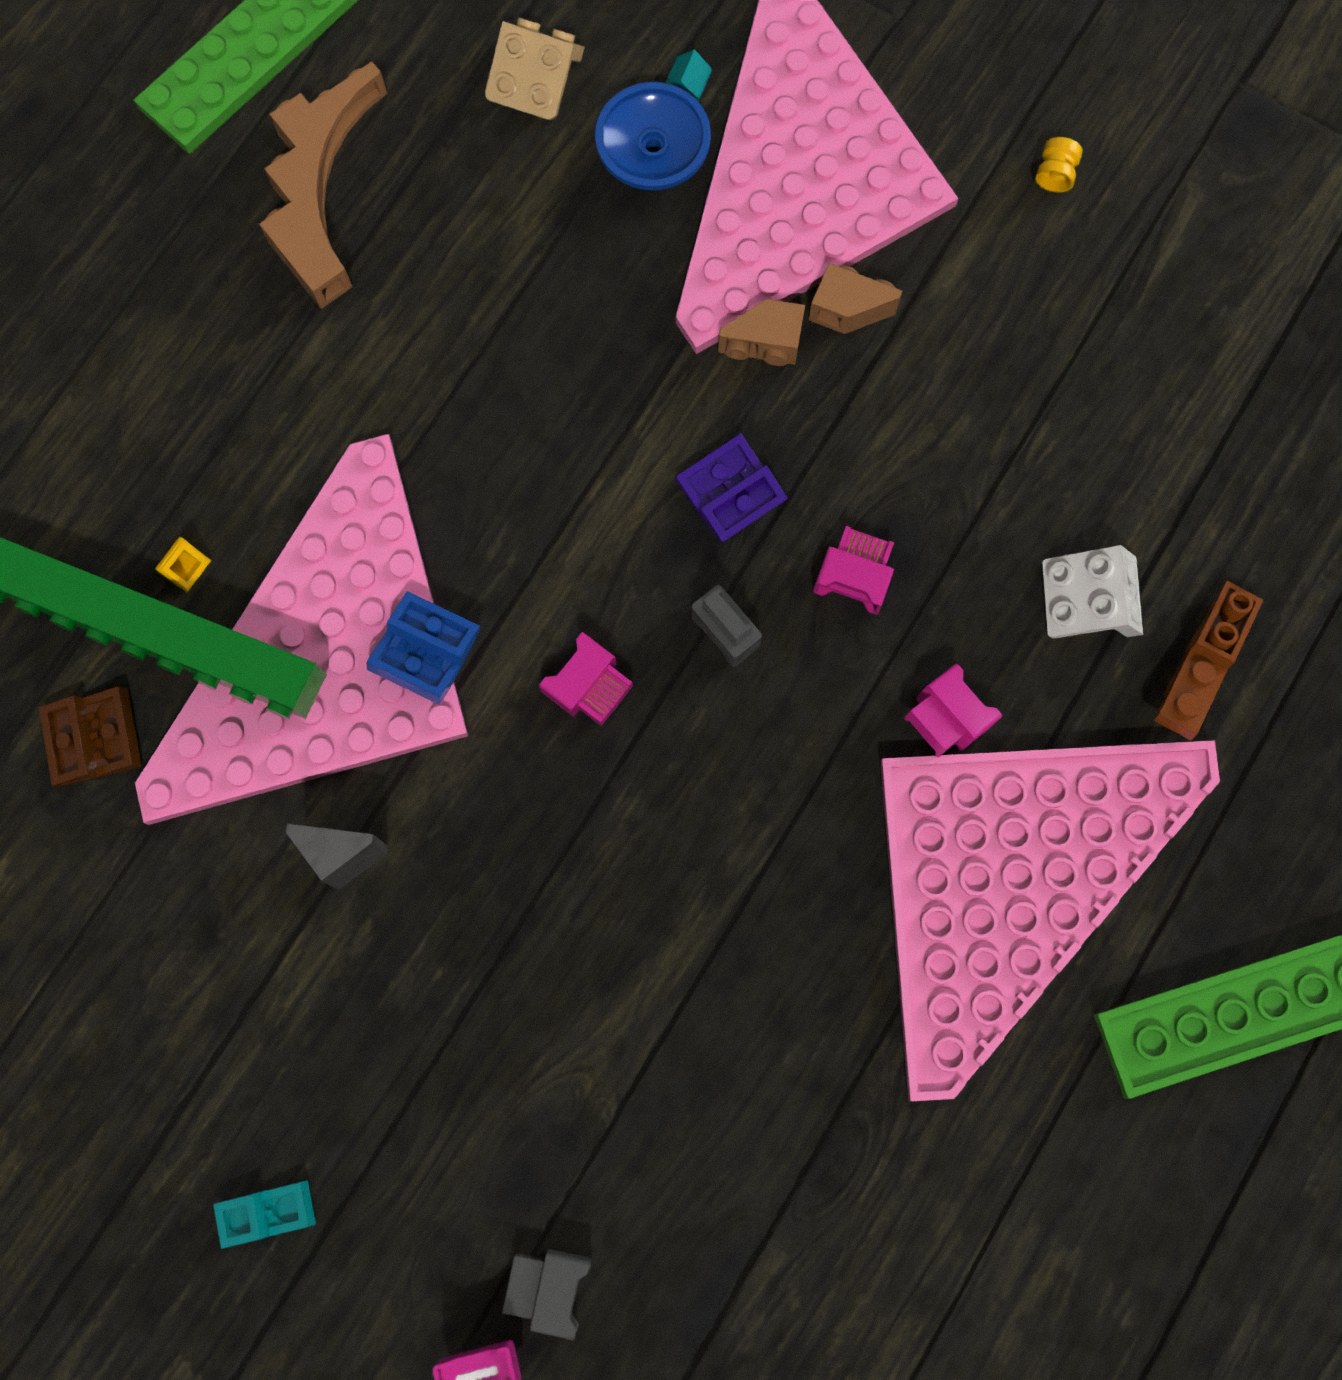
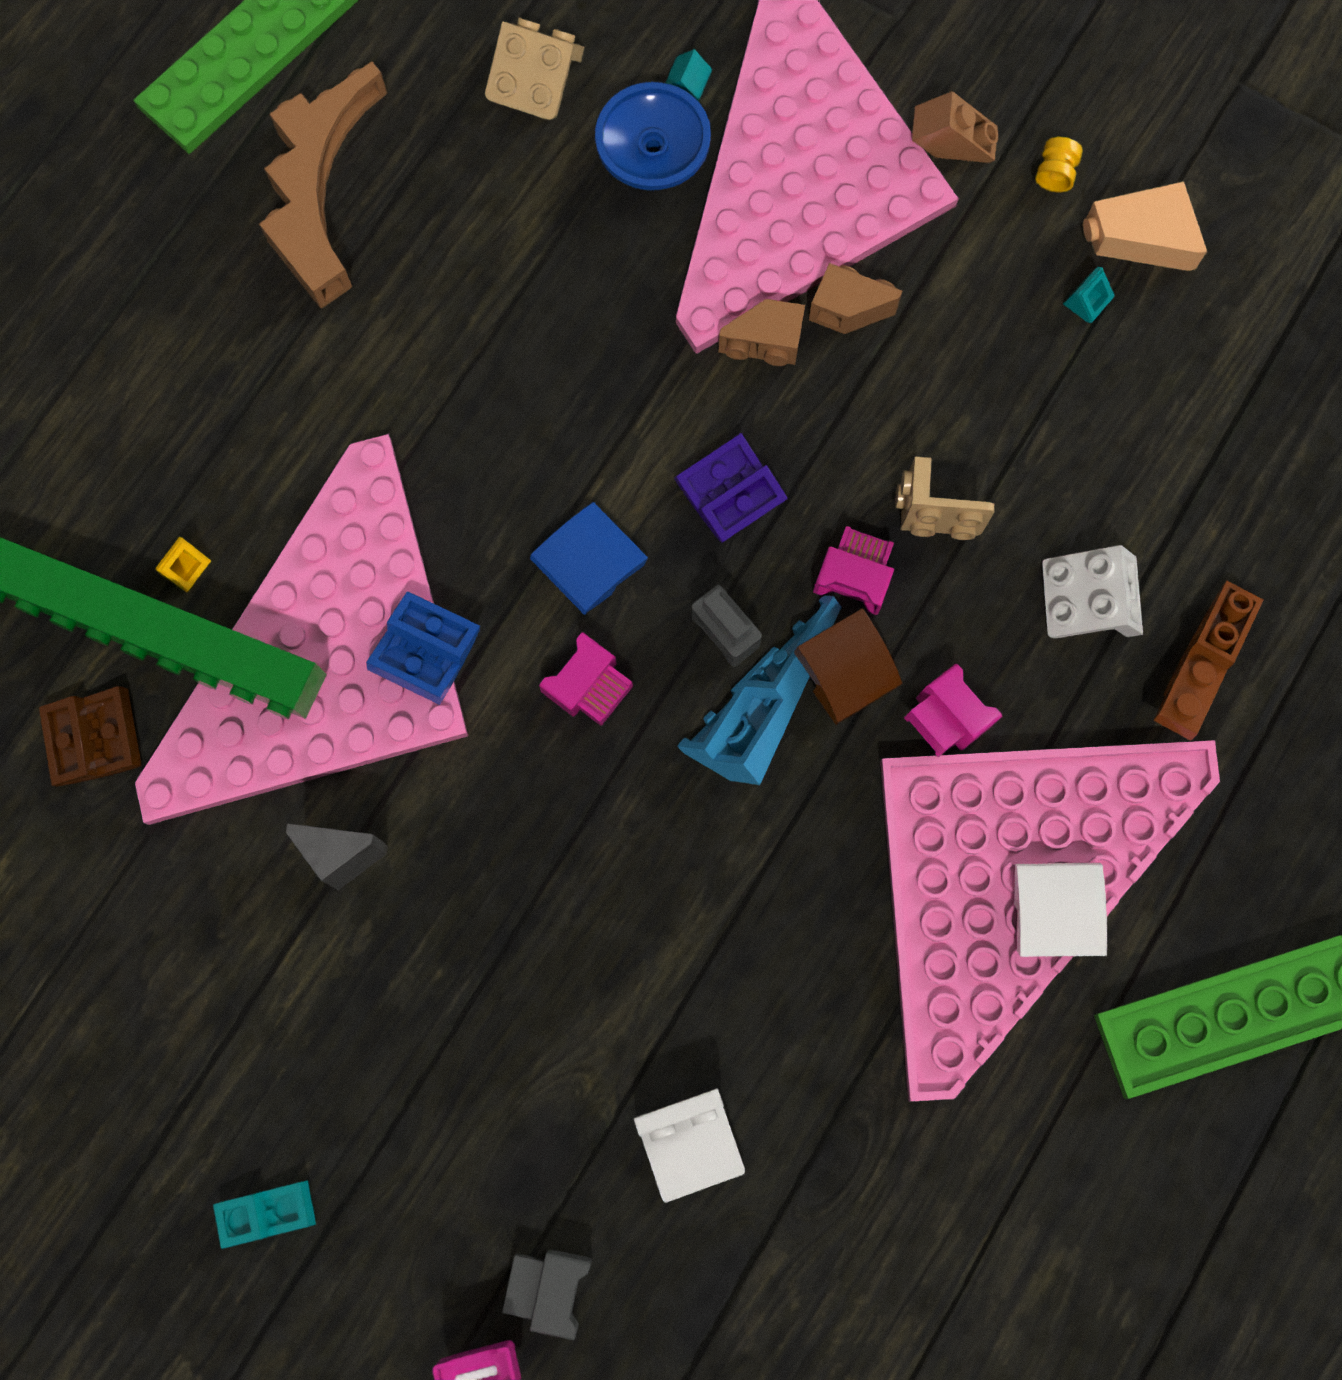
(588, 558): none -> blue slope
(690, 1145): none -> white bracket
(750, 726): none -> dark azure wedge
(849, 666): none -> reddish brown slope
(932, 515): none -> tan bracket
(954, 130): none -> medium nougat slope
(1060, 909): none -> white slope
(1091, 296): none -> teal slope
(1147, 228): none -> light nougat slope

